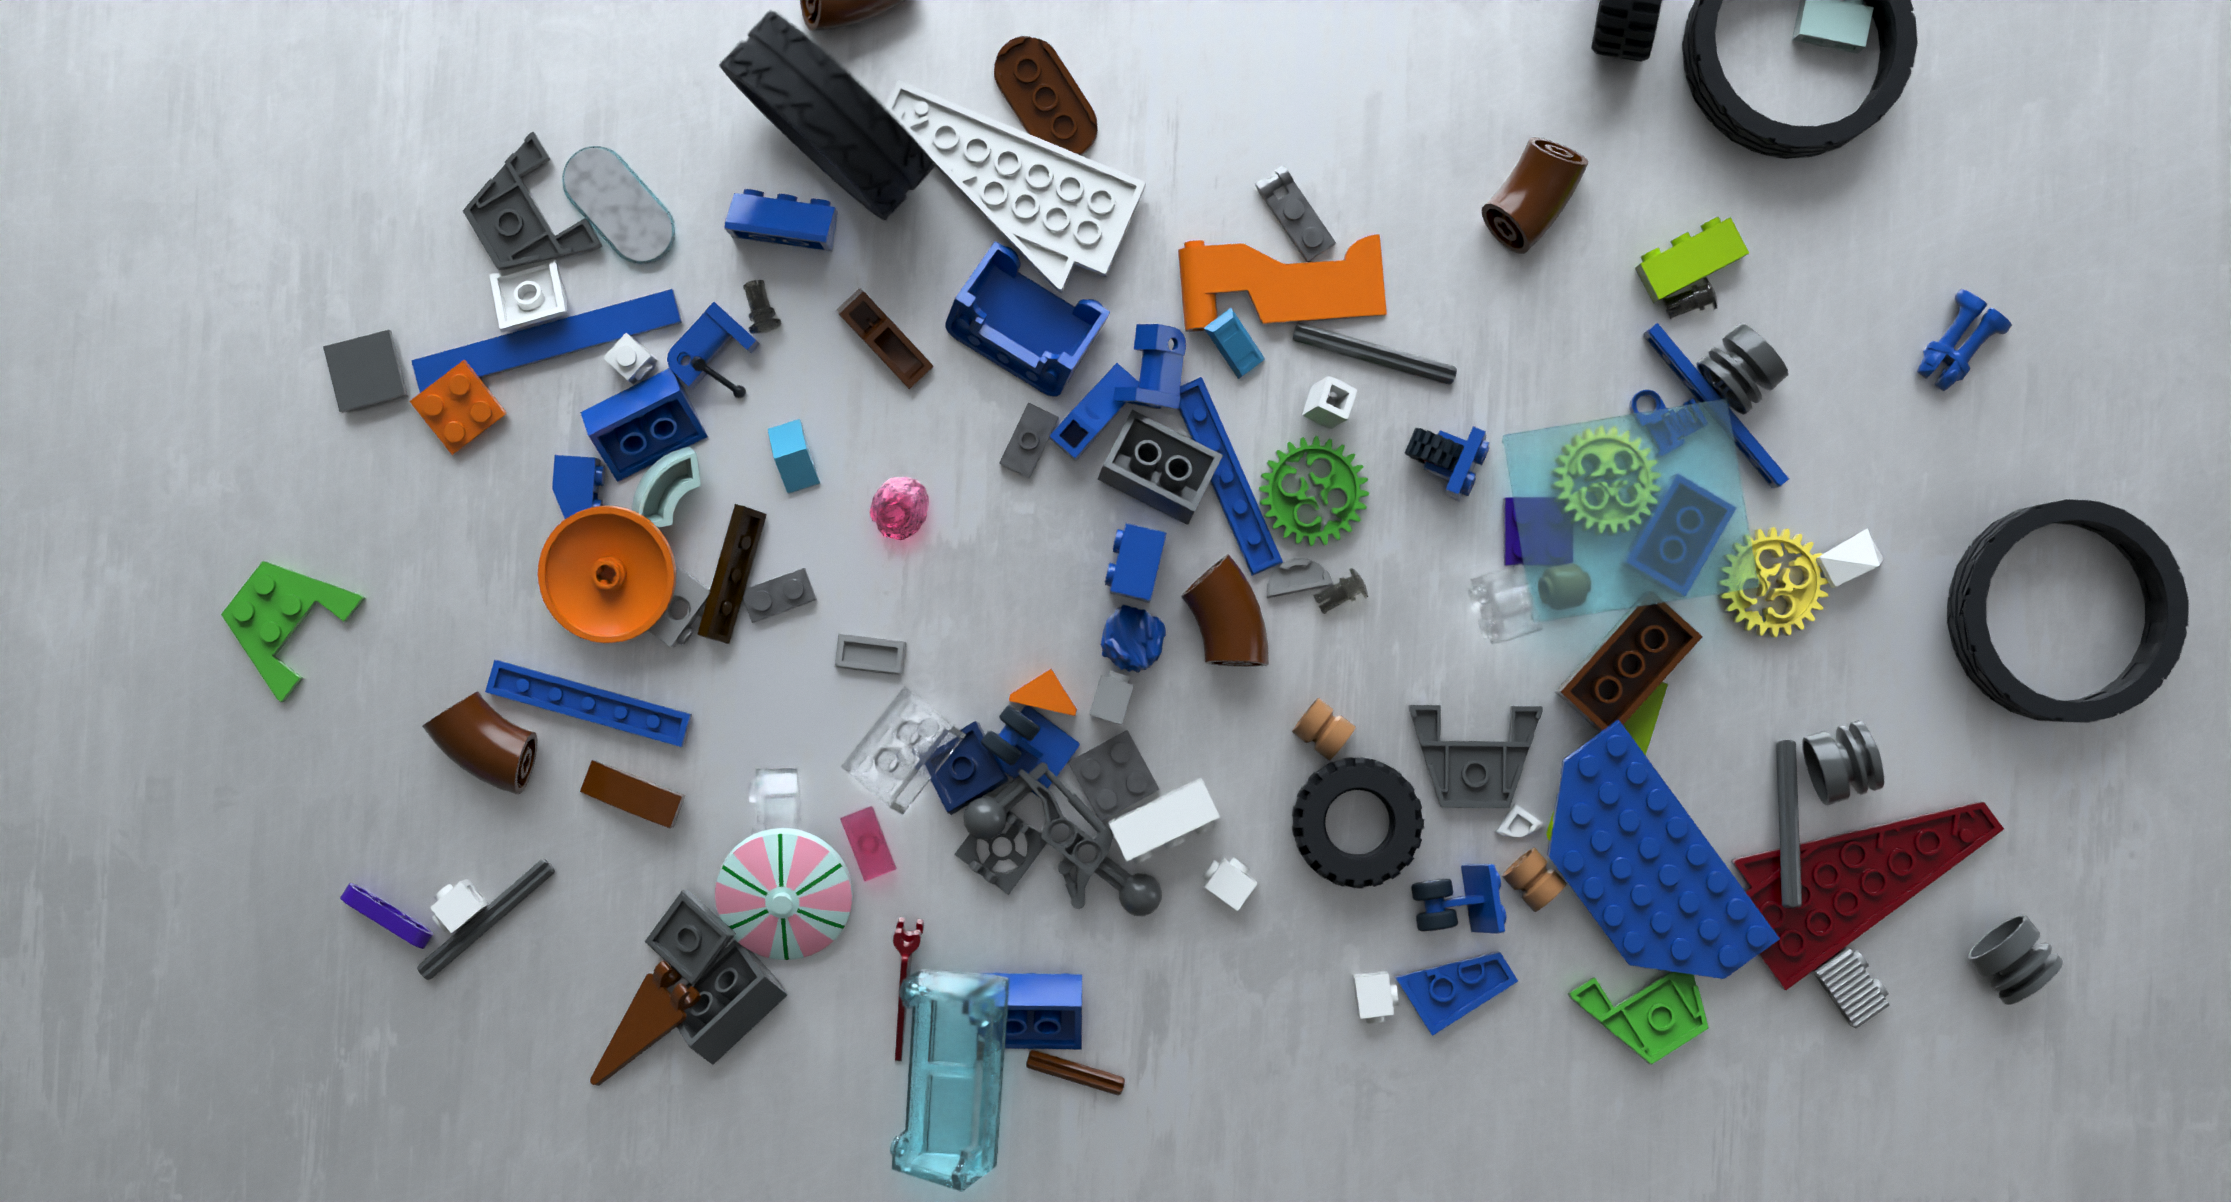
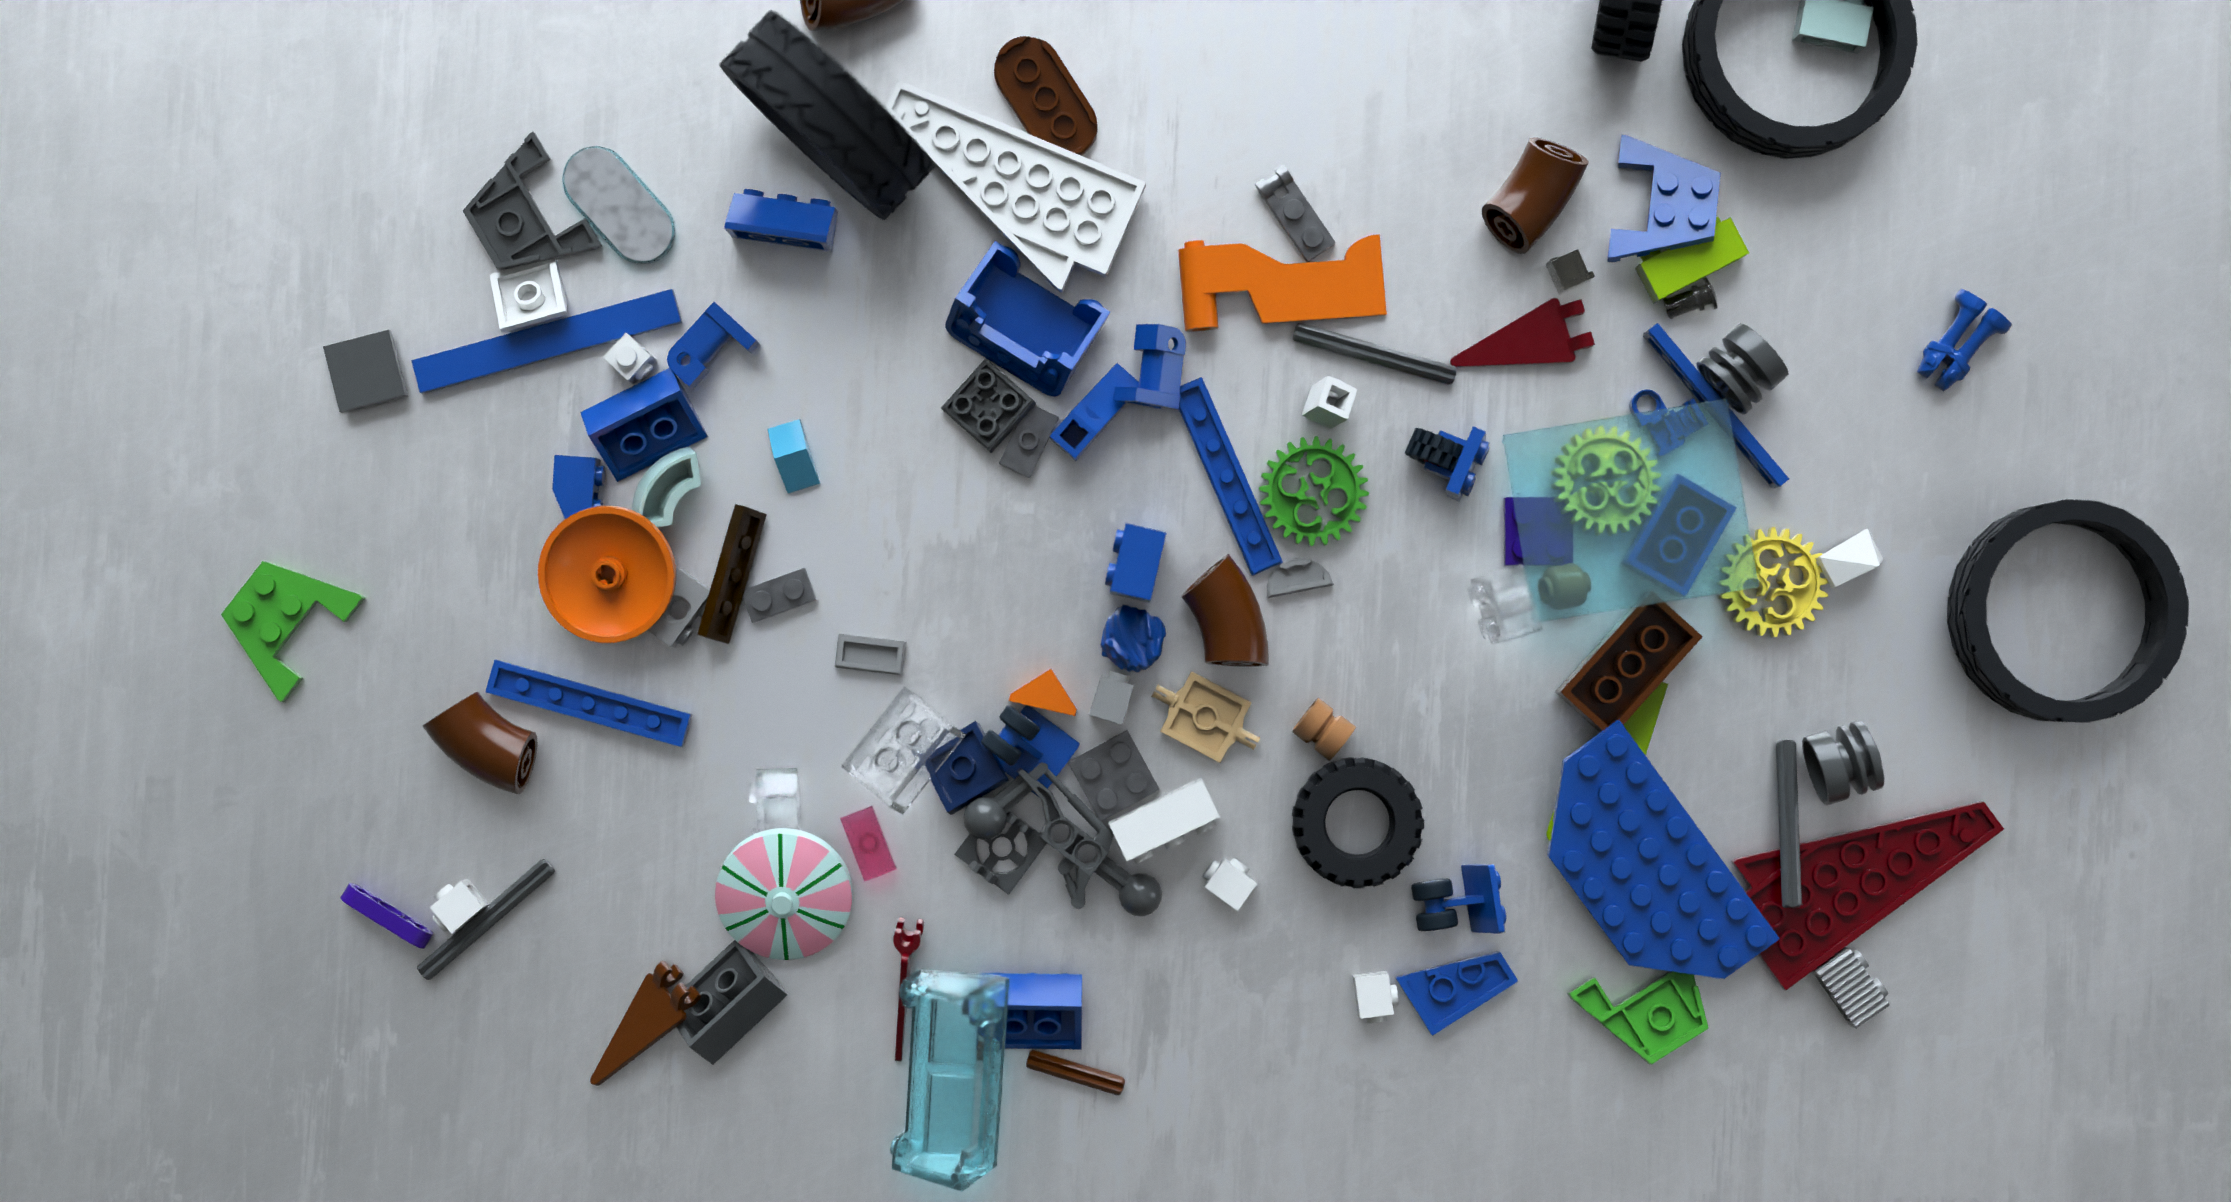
(458, 407): orange plate -> none
(632, 794): reddish brown slope -> none
(690, 937): dark grey plate -> none
(699, 364): black hinge -> none
(760, 308): clear smoke pin -> none
(884, 338): reddish brown slope -> none
(900, 507): clear pink hair -> none
(988, 405): none -> dark grey tile
(1159, 467): dark grey slope -> none
(1205, 717): none -> tan plate
(1234, 343): dark azure tile -> none
(1342, 591): clear smoke pin -> none
(1475, 771): dark grey wing -> none
(1518, 823): white tile -> none
(1531, 339): none -> dark red flag
(1533, 878): medium nougat wheel -> none
(1568, 271): none -> clear smoke panel
(1680, 203): none -> wing
(2015, 959): dark grey wheel -> none

